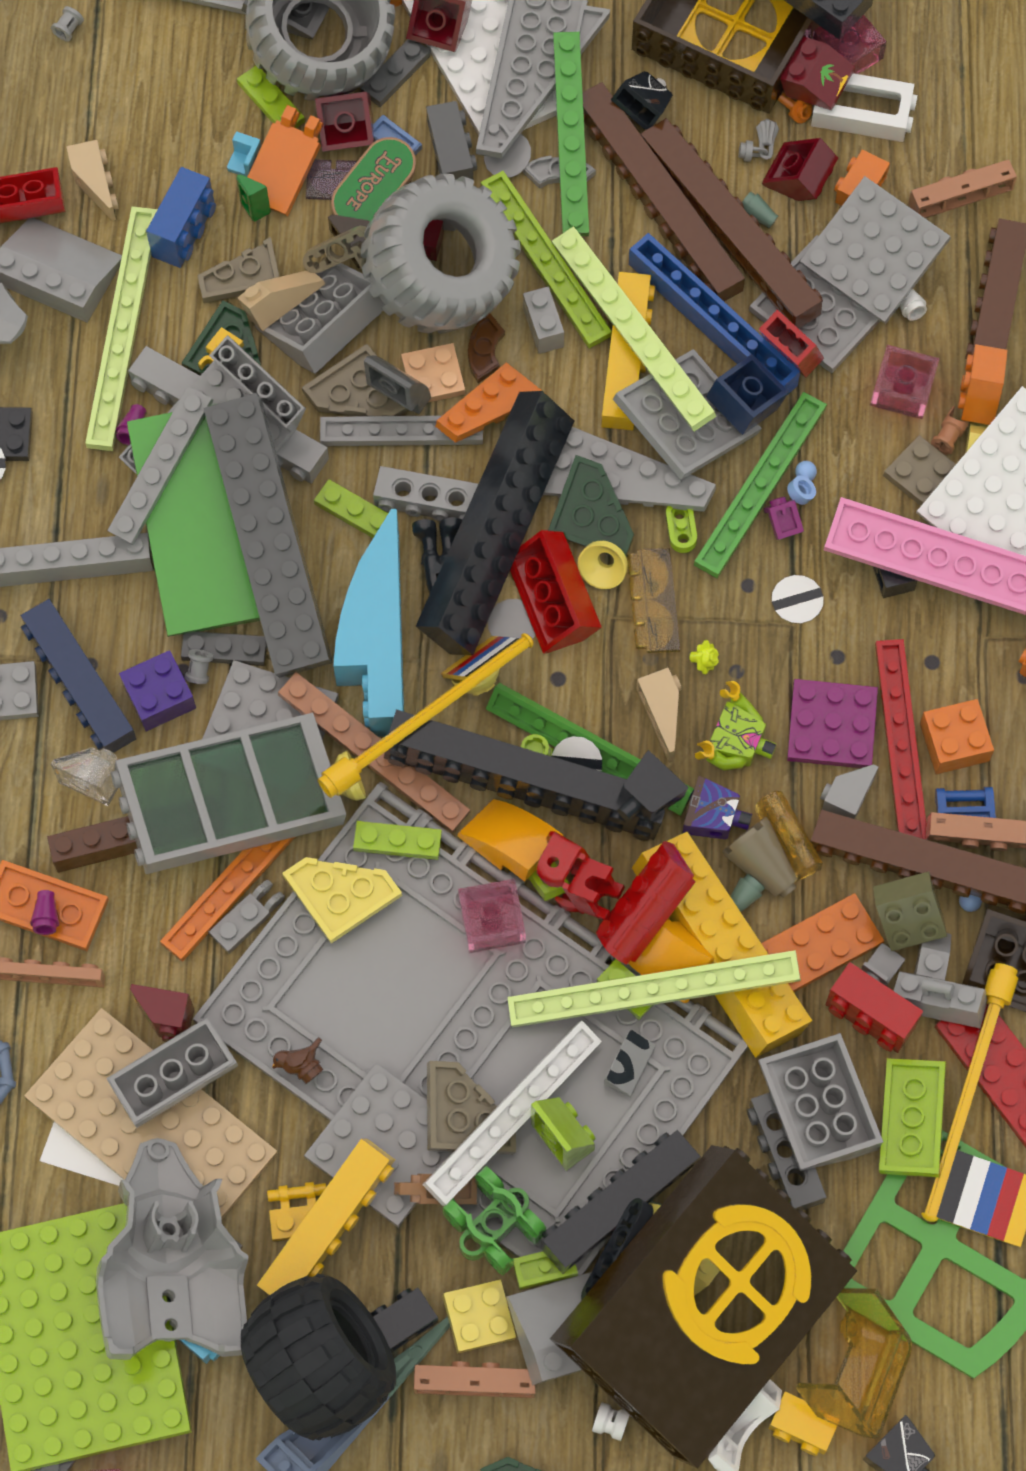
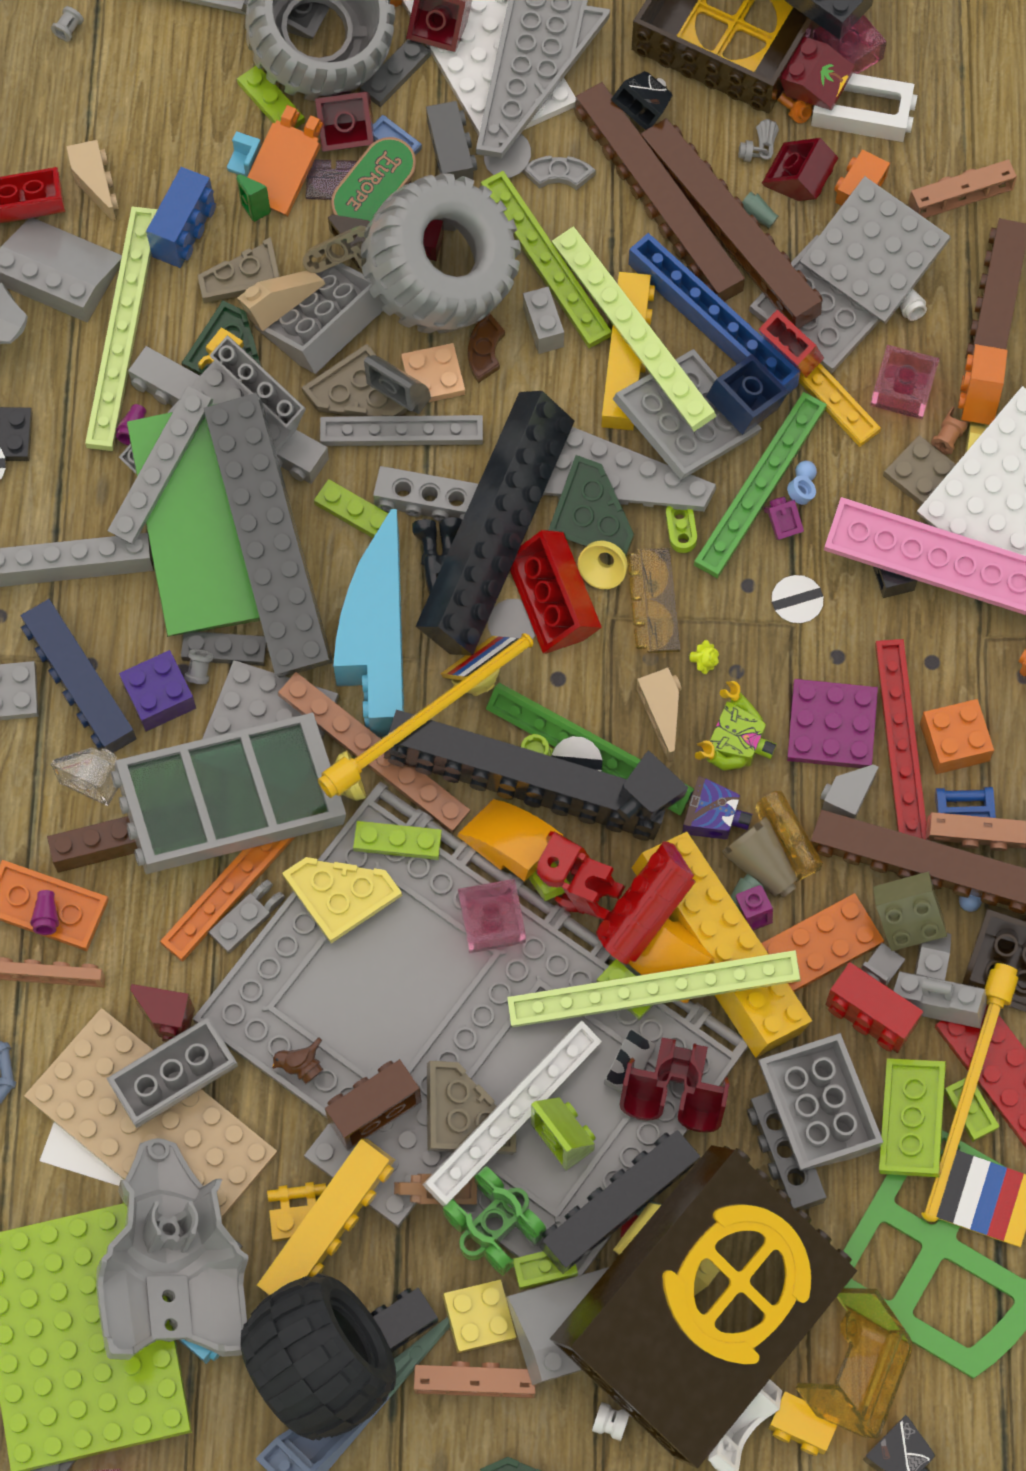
(373, 1103): none -> reddish brown brick
(485, 404): orange wing -> none
(571, 132): bright green plate -> none
(631, 1222): black beam -> none
(646, 1091): none -> dark red piece
(755, 907): none -> magenta bracket
(840, 405): none -> yellow tile
(980, 1118): none -> lime plate

